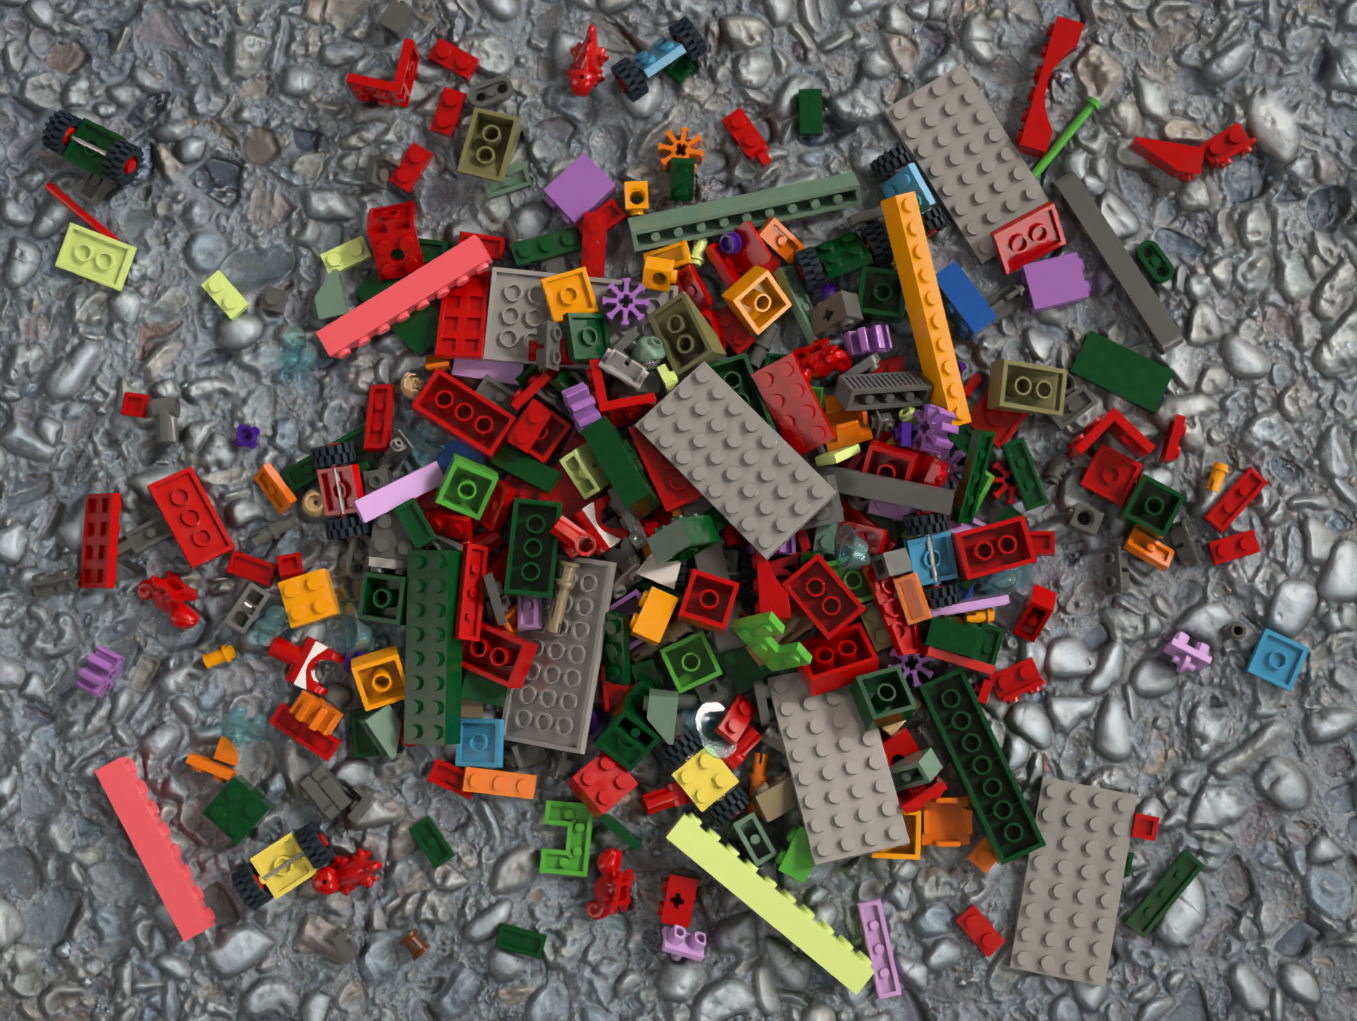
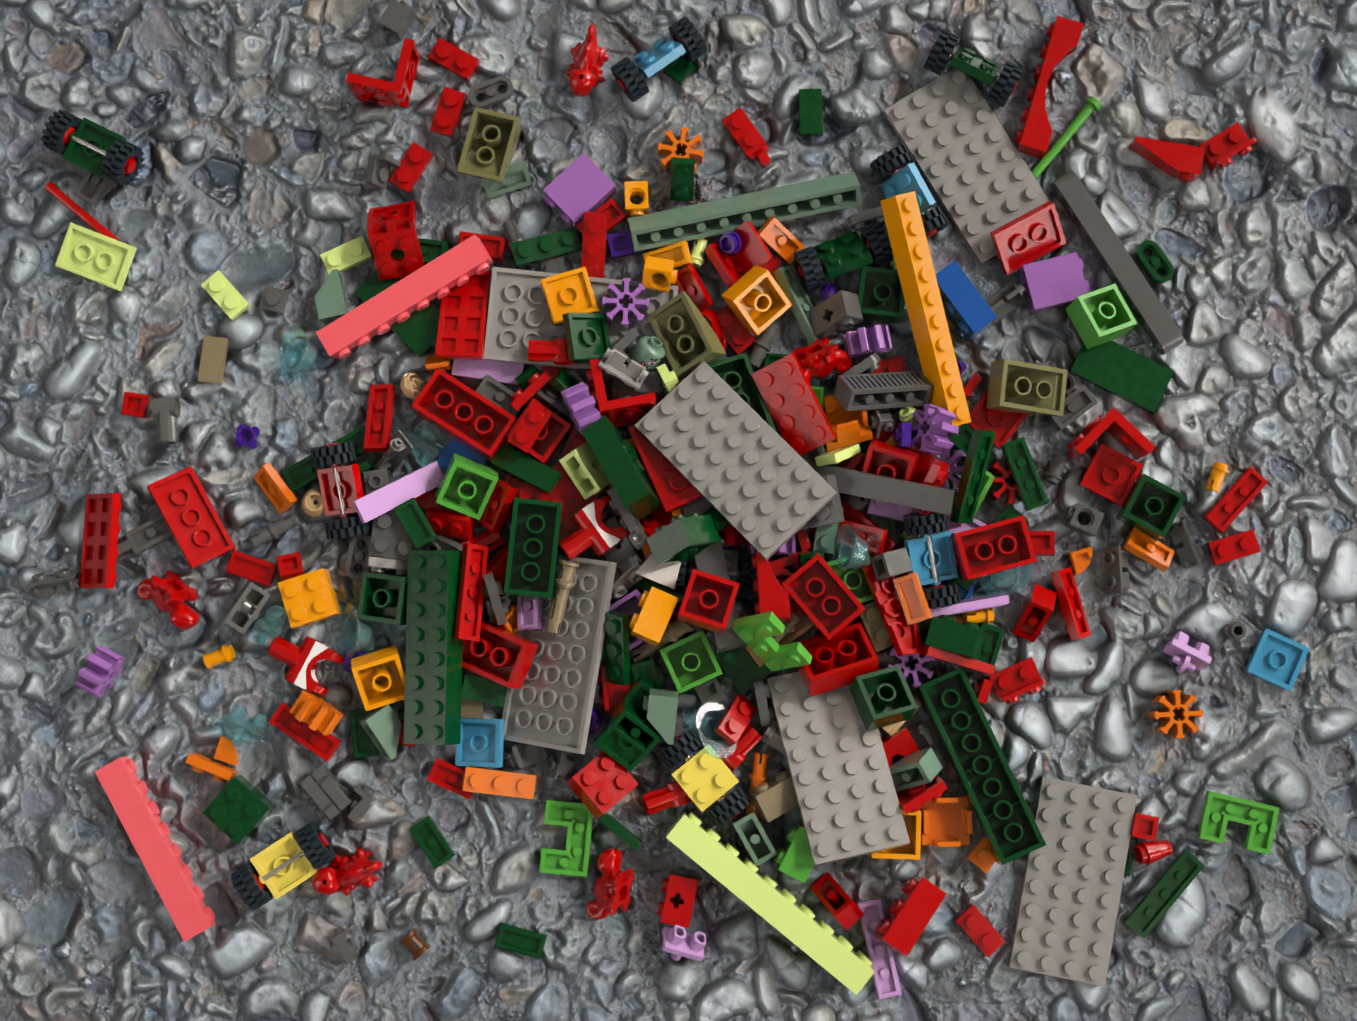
(213, 360): none -> dark tan tile
(548, 335): dark grey hinge -> none
(572, 534): red piece -> none
(620, 244): none -> dark purple plate
(837, 901): none -> red slope
(909, 915): none -> red brick
(981, 69): none -> black plate
(1070, 604): none -> red plate
(1080, 559): none -> orange tile
(1101, 316): none -> bright green brick
(1152, 851): none -> red cone
(1170, 446): red plate -> none
(1175, 723): none -> orange gear
(1258, 816): none -> bright green plate

